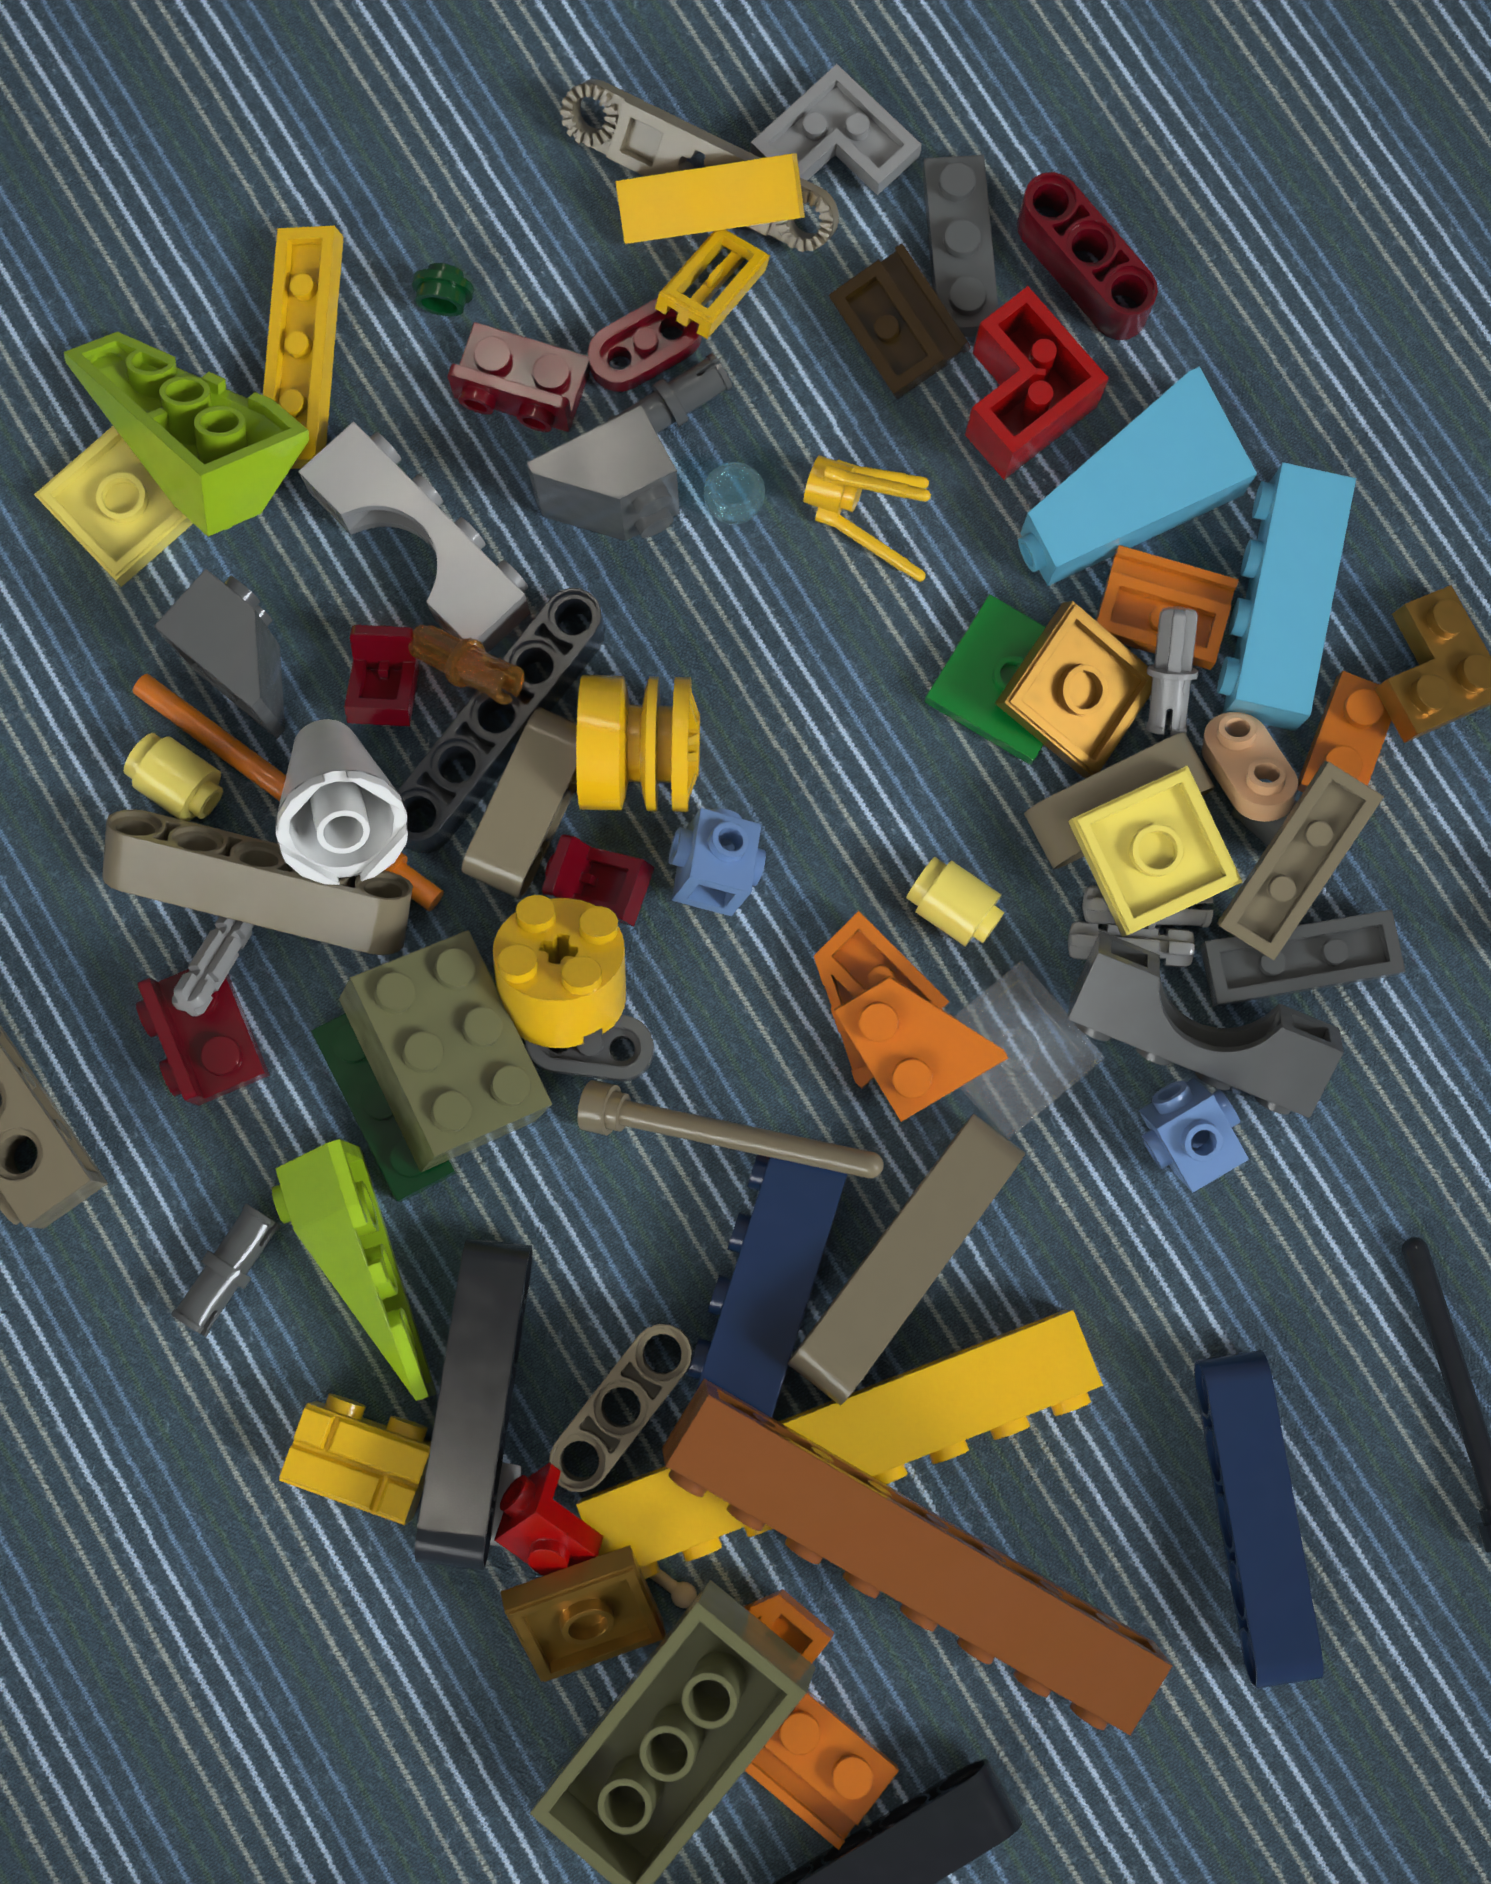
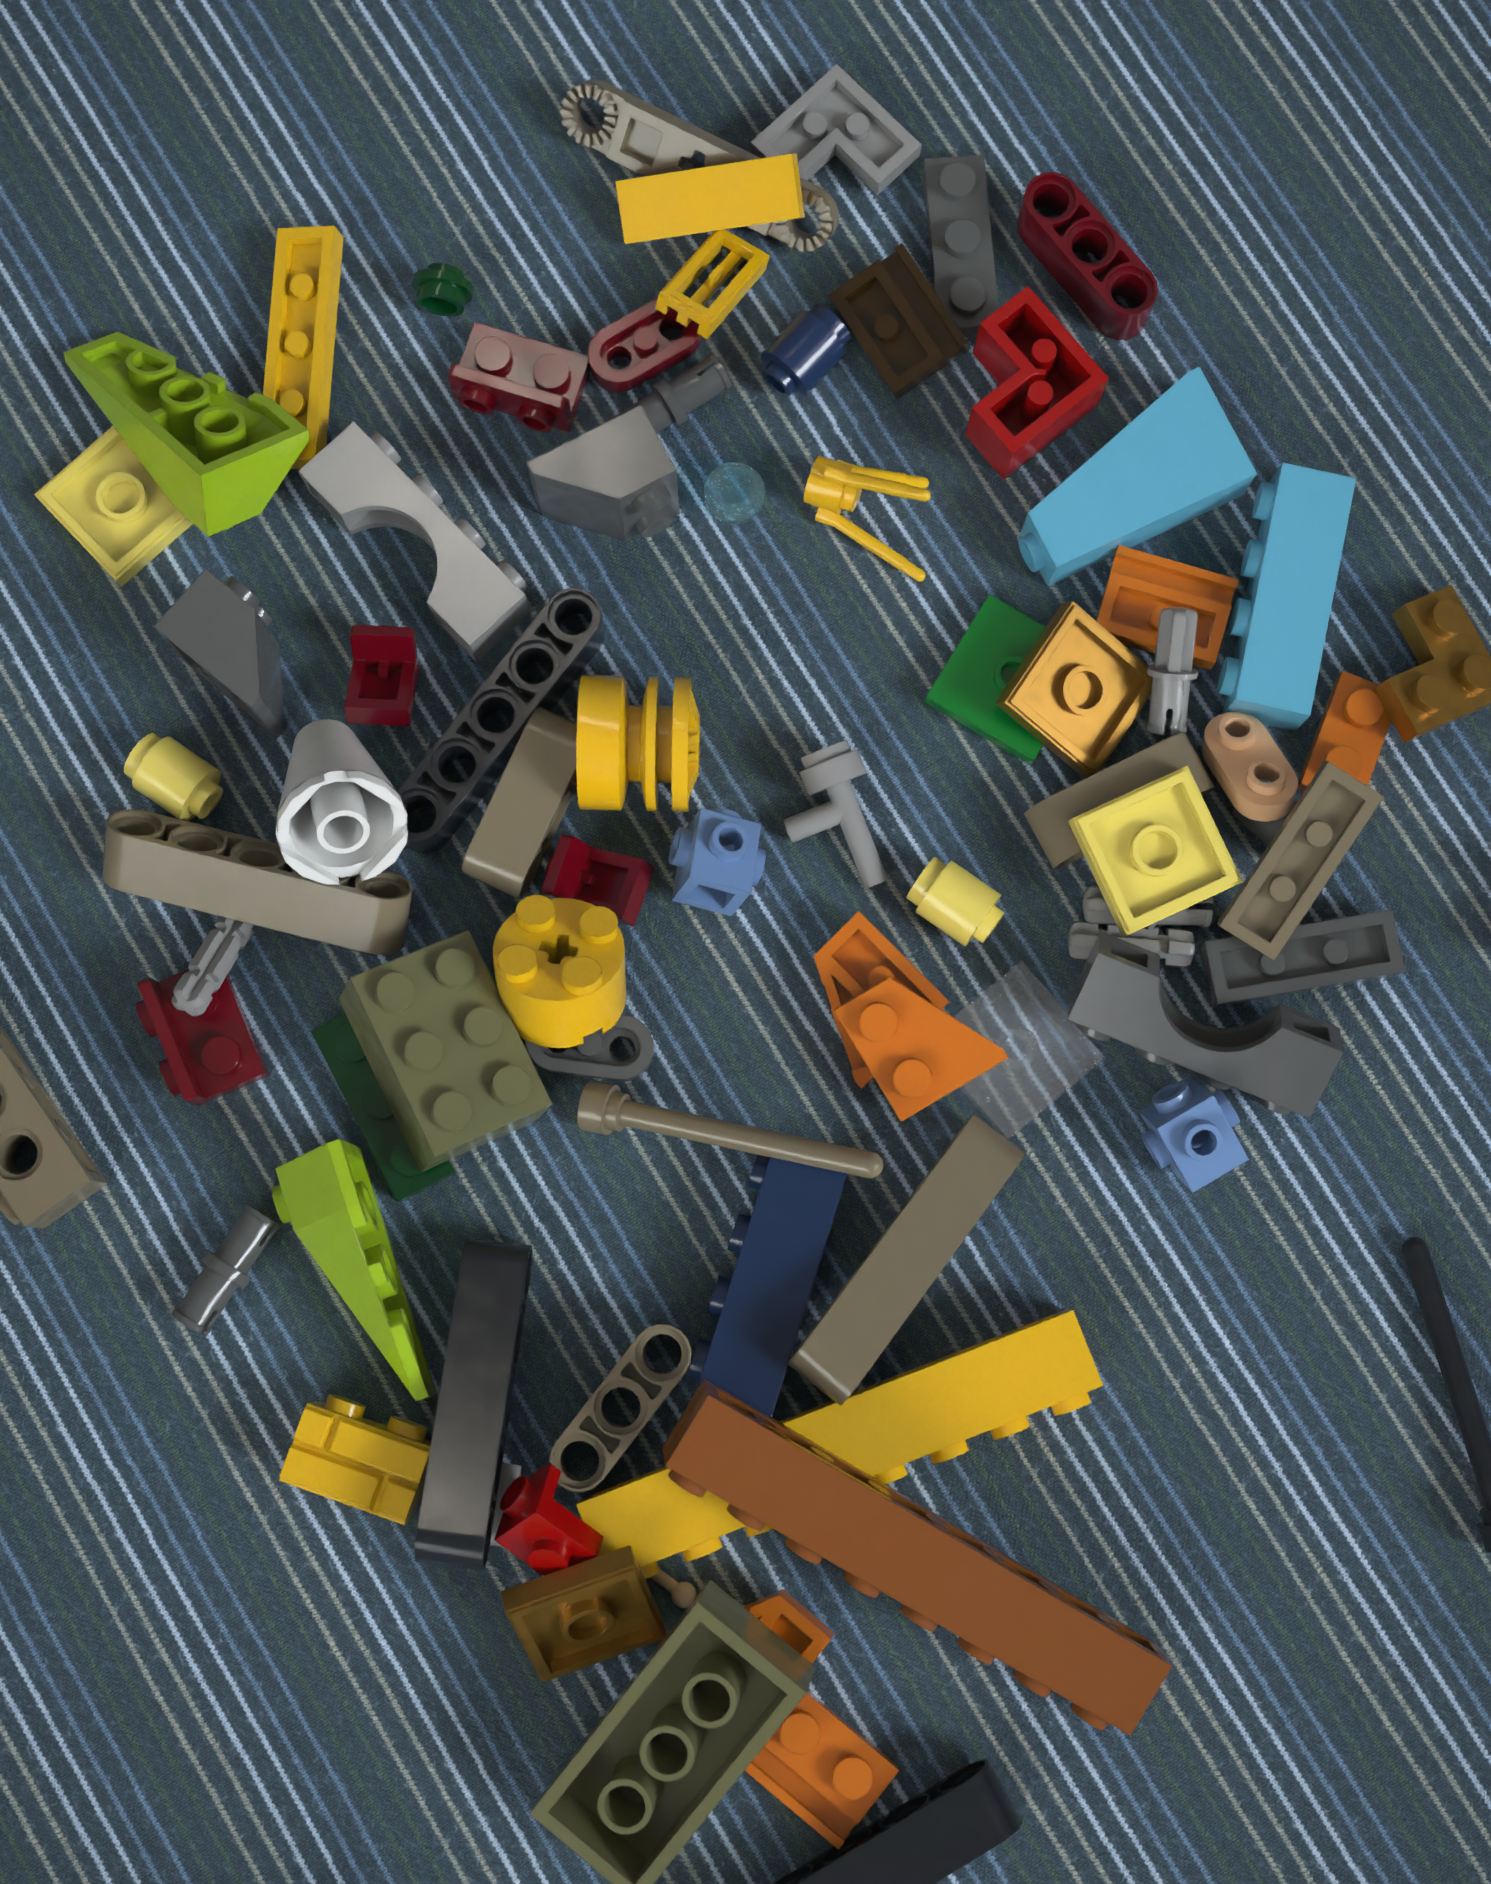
(254, 766): orange bar -> none
(466, 663): clear orange axle -> none
(804, 352): none -> dark blue brick
(832, 771): none -> light grey piece
(1258, 1519): dark blue beam -> none

